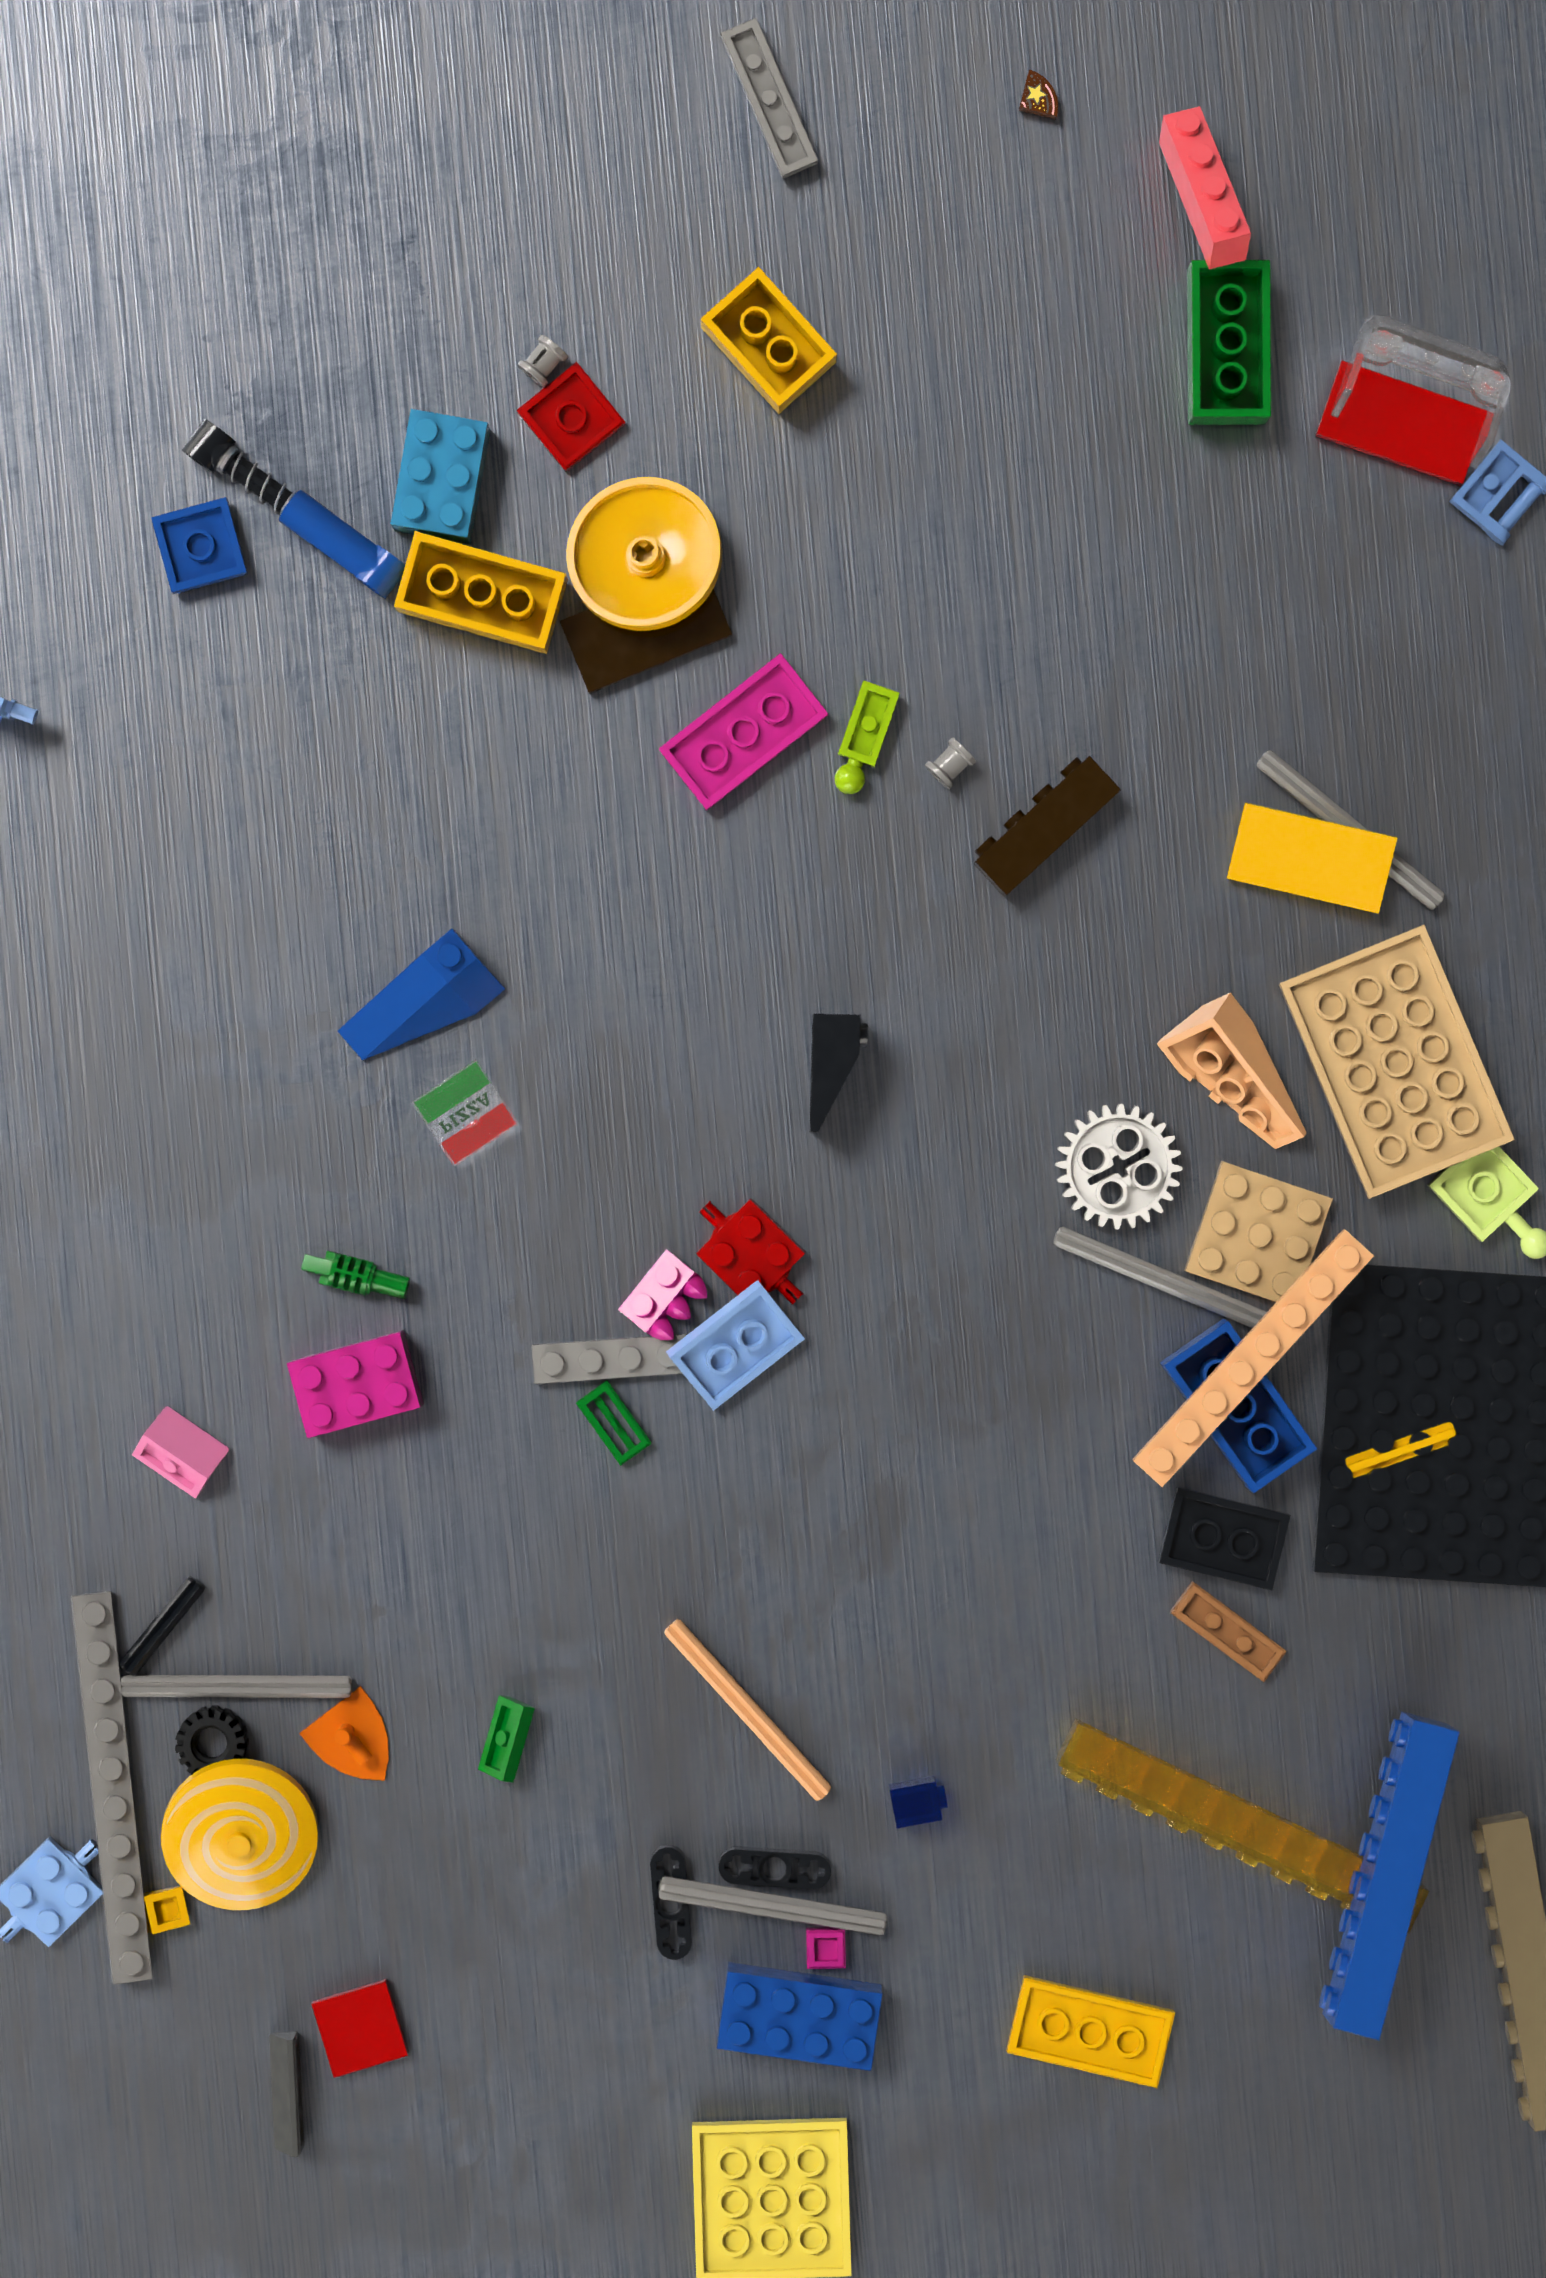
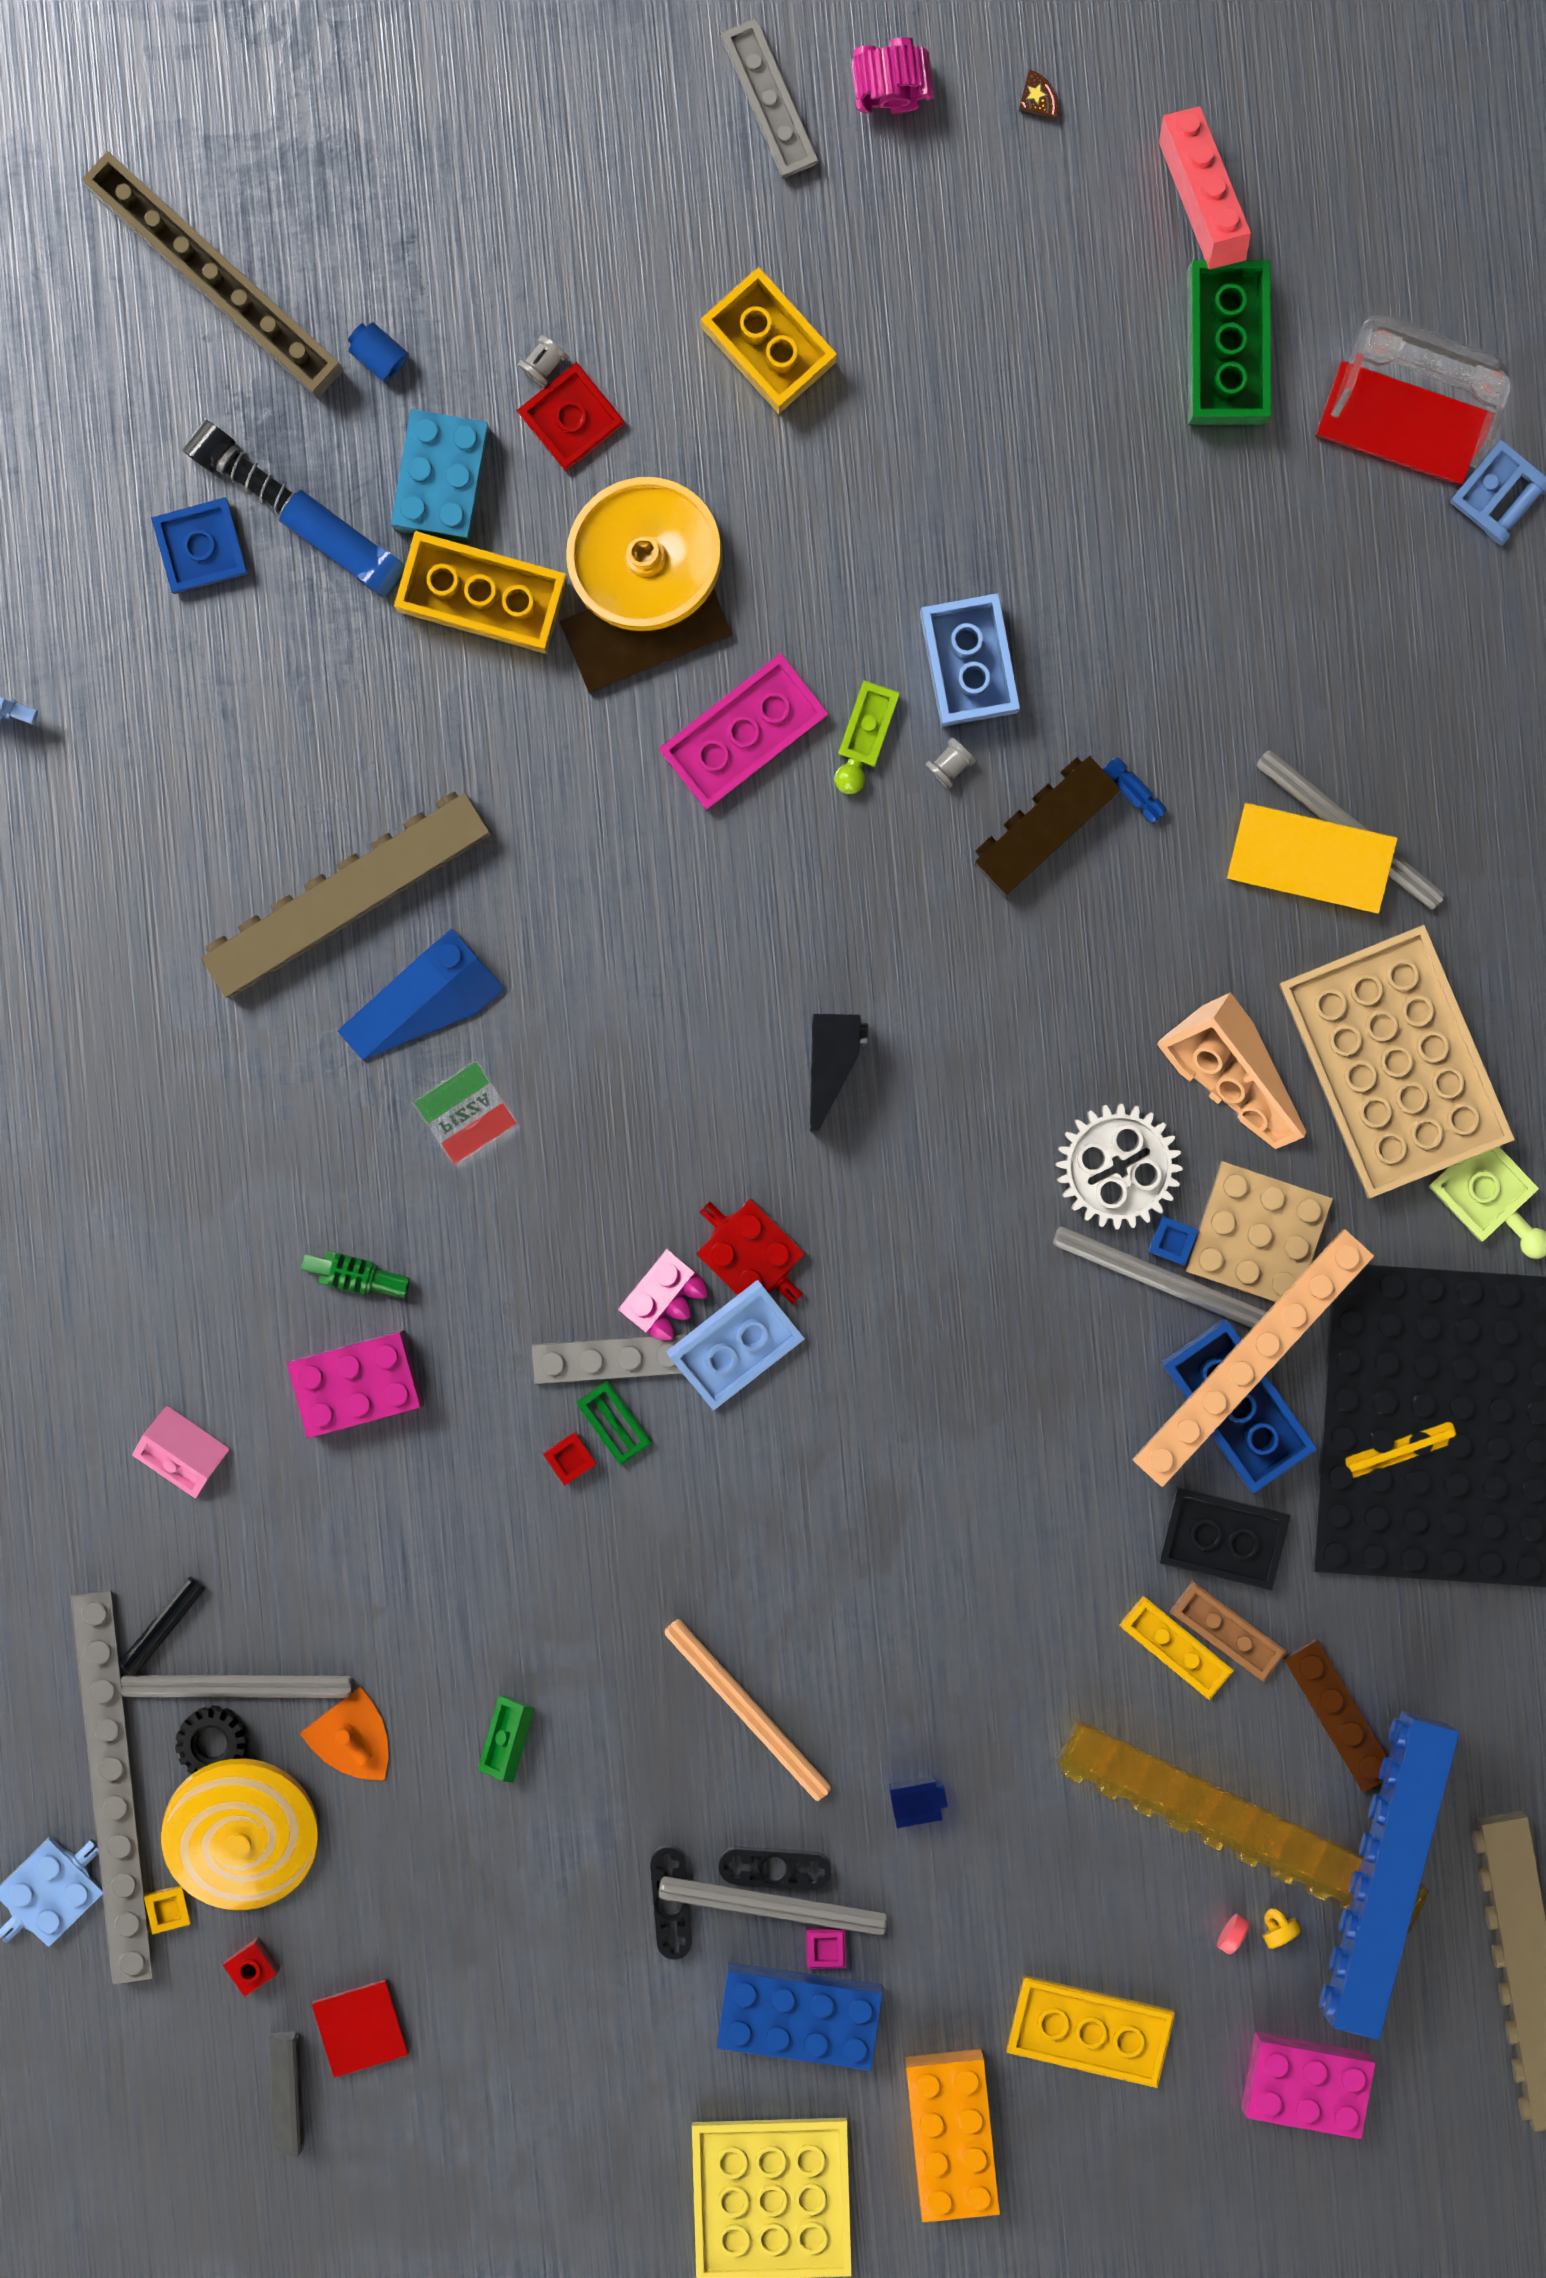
(212, 275): none -> dark tan brick
(256, 1955): none -> red plate
(345, 895): none -> dark tan brick
(377, 351): none -> blue brick
(569, 1458): none -> red plate
(891, 76): none -> dark pink brick
(952, 2135): none -> light orange brick
(969, 660): none -> light blue brick
(1135, 790): none -> blue axle
(1173, 1240): none -> blue plate
(1176, 1647): none -> yellow tile
(1233, 1934): none -> coral tile
(1281, 1933): none -> yellow tile
(1308, 2085): none -> dark pink brick
(1337, 1713): none -> reddish brown plate

